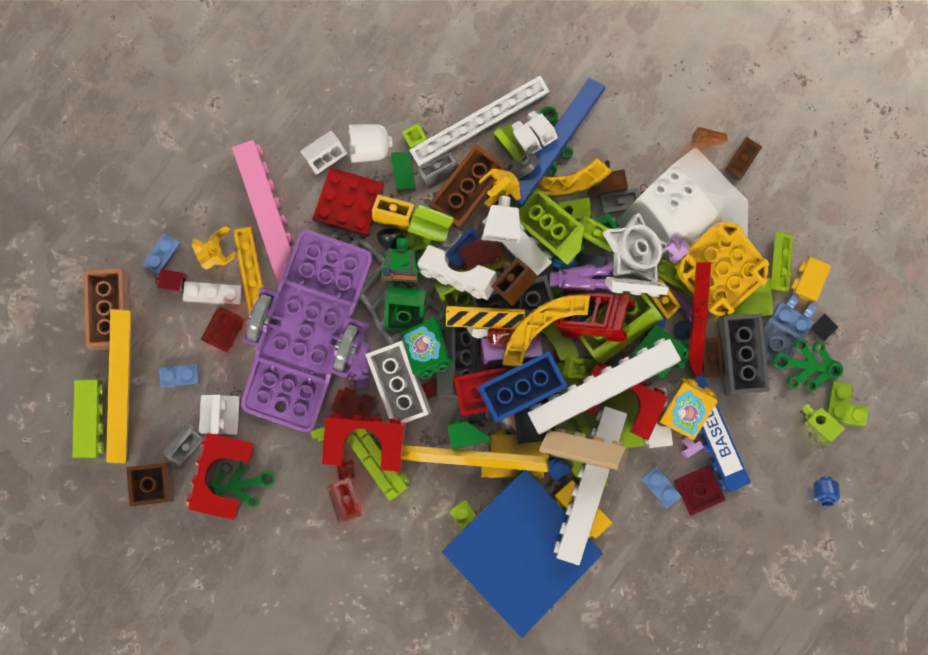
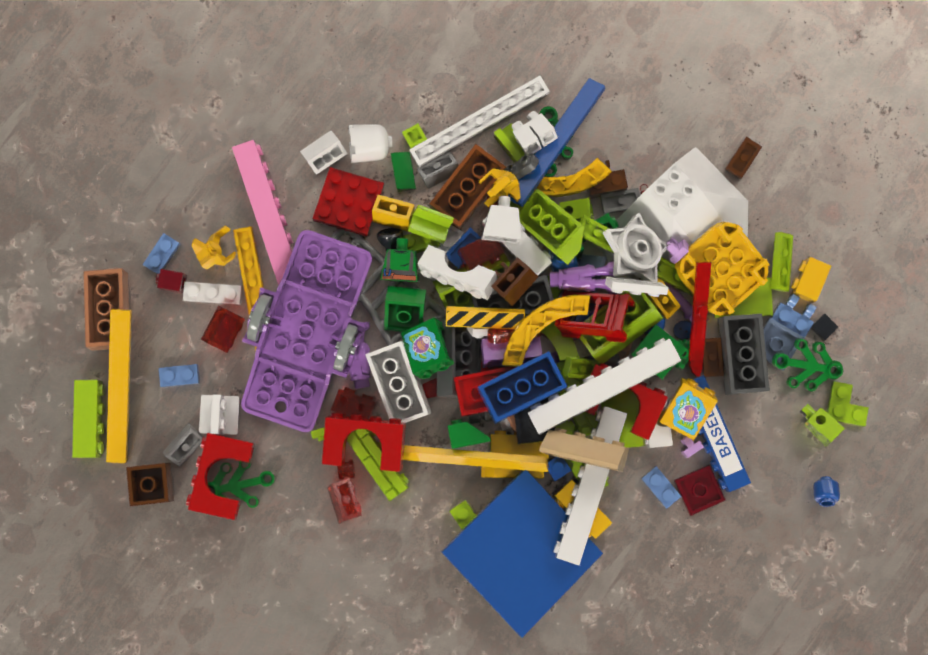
(706, 135): clear orange tile -> none

